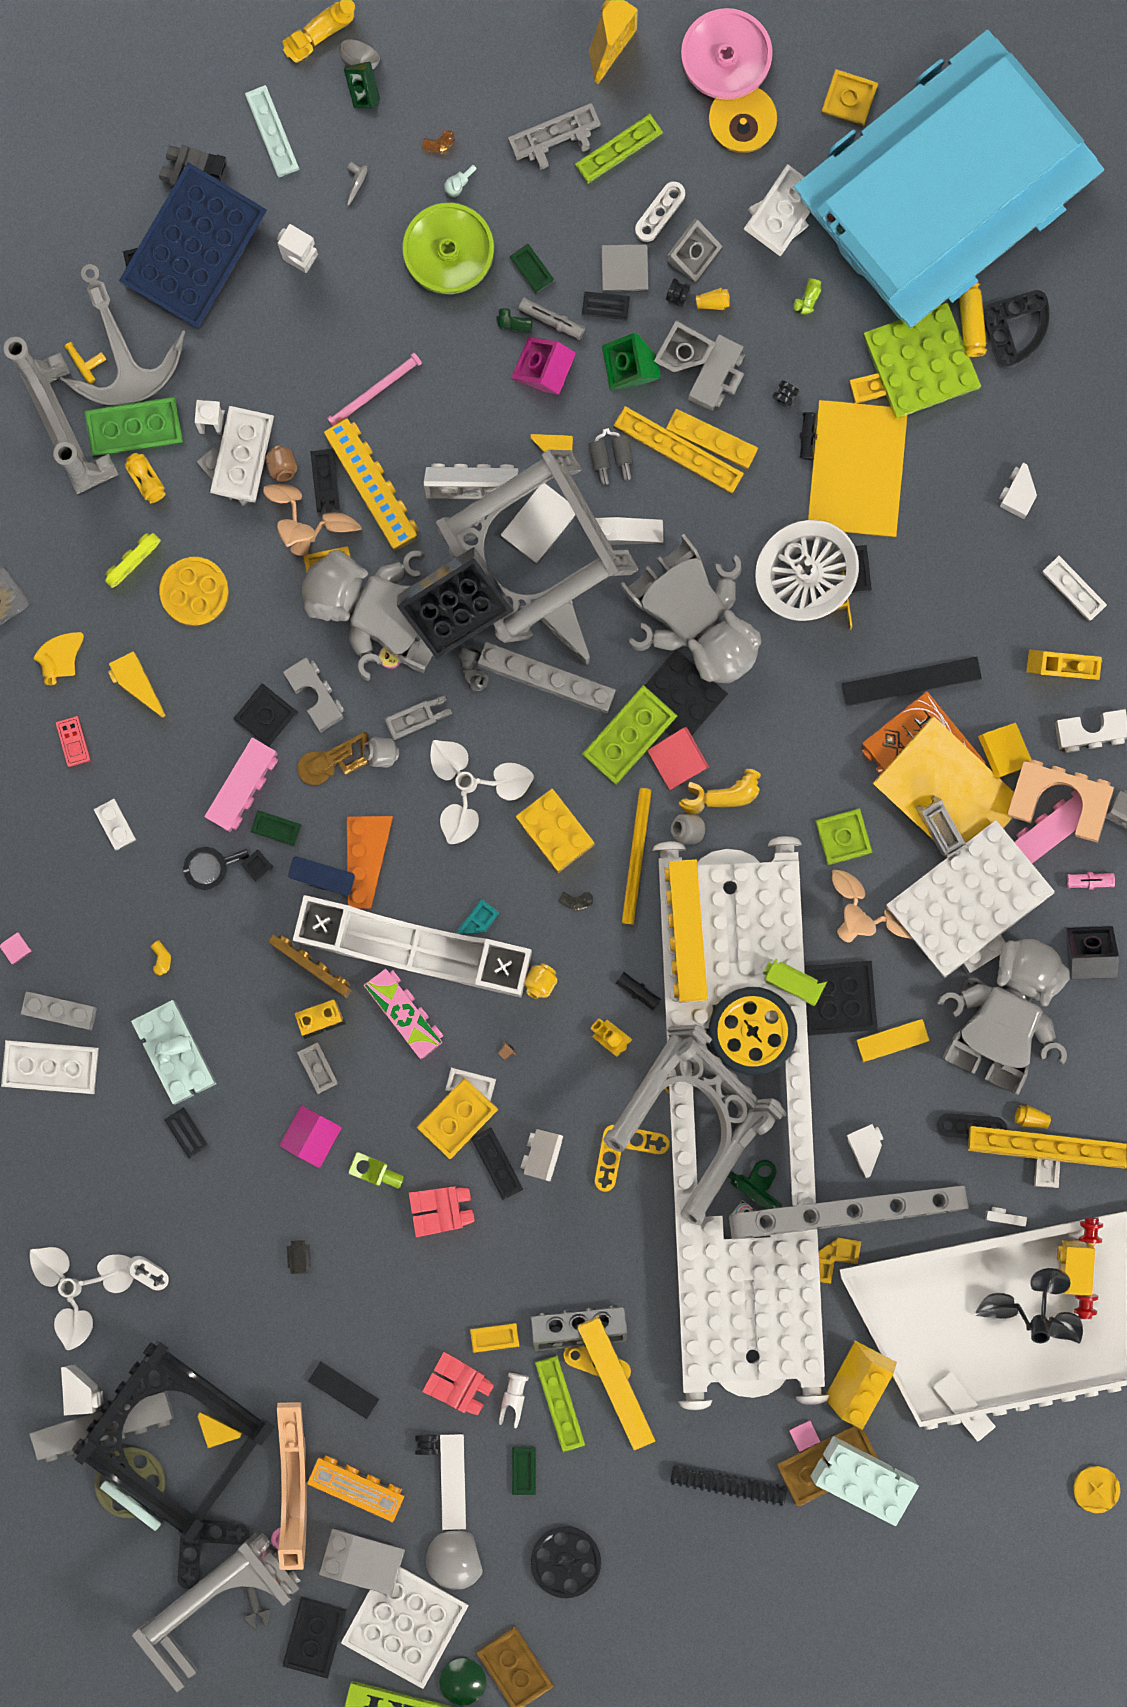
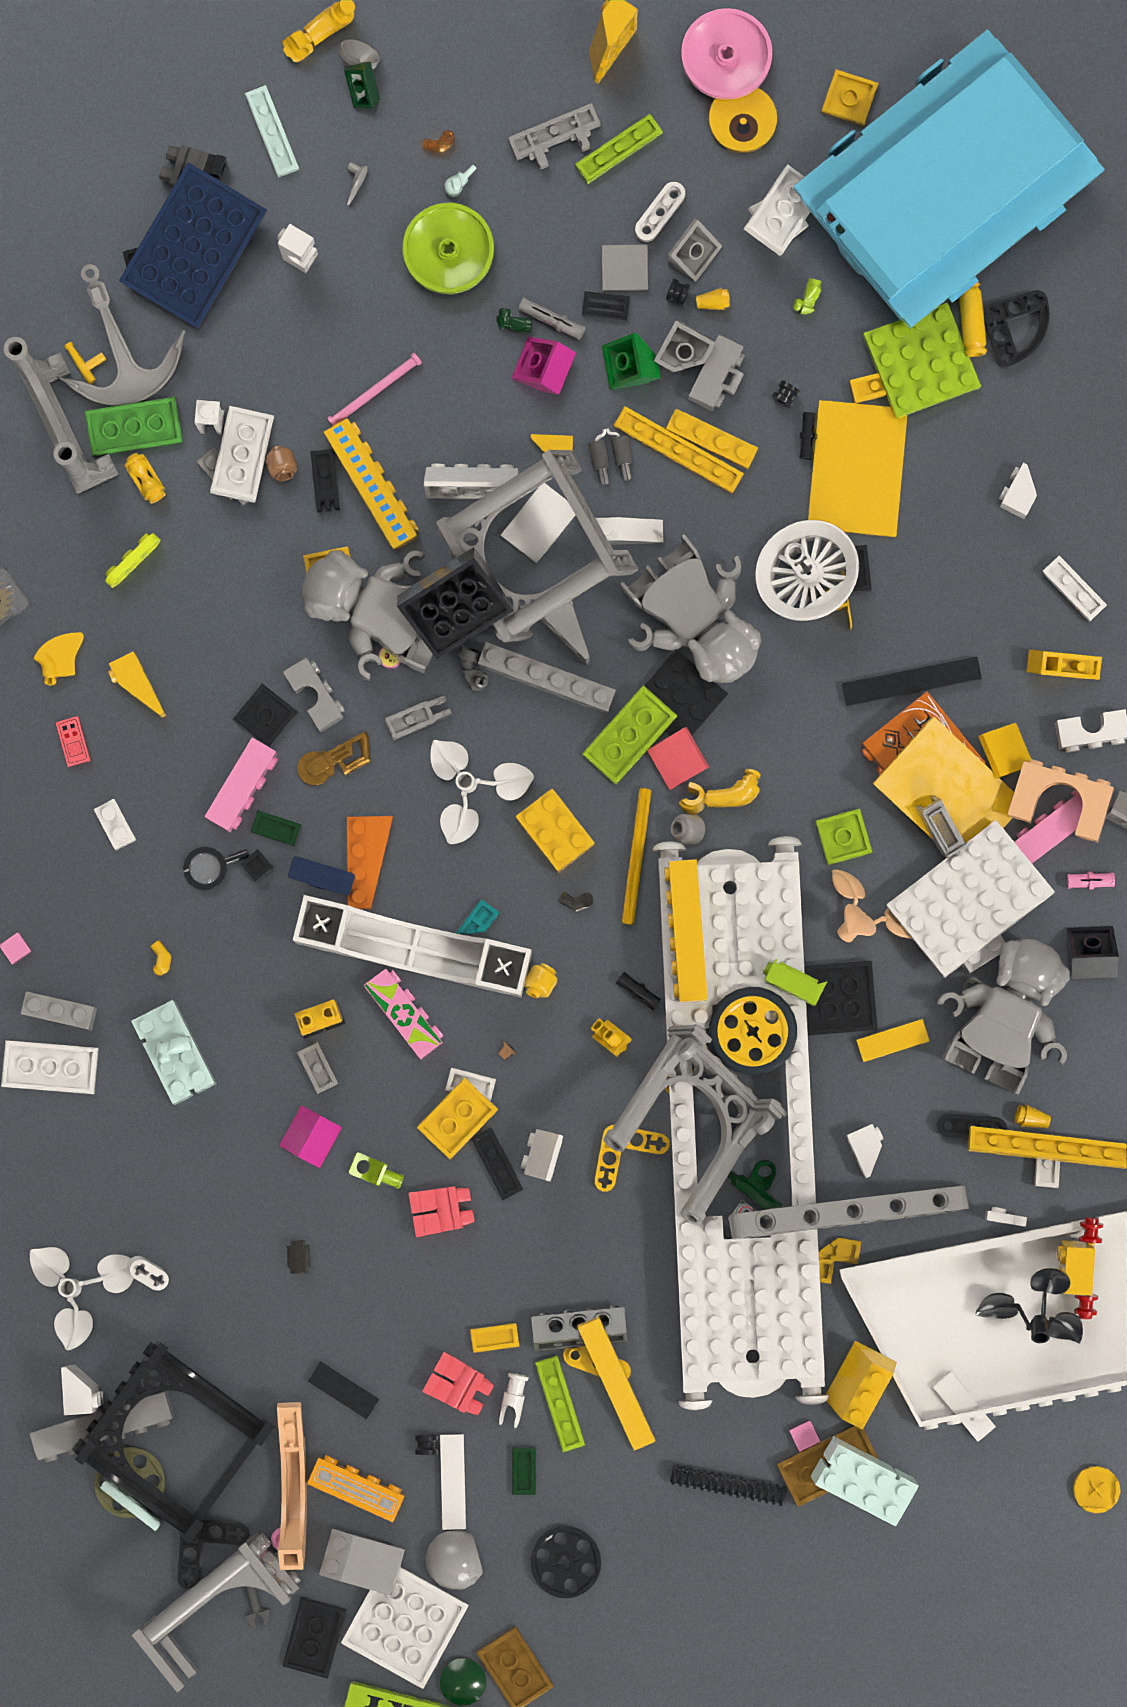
(176, 1116): black tile -> none
(193, 591): yellow tile -> none
(216, 1431): yellow slope -> none
(299, 534): light nougat plant -> none
(303, 959): pearl gold plate -> none
(380, 752): light grey head -> none
(532, 268): dark green tile -> none

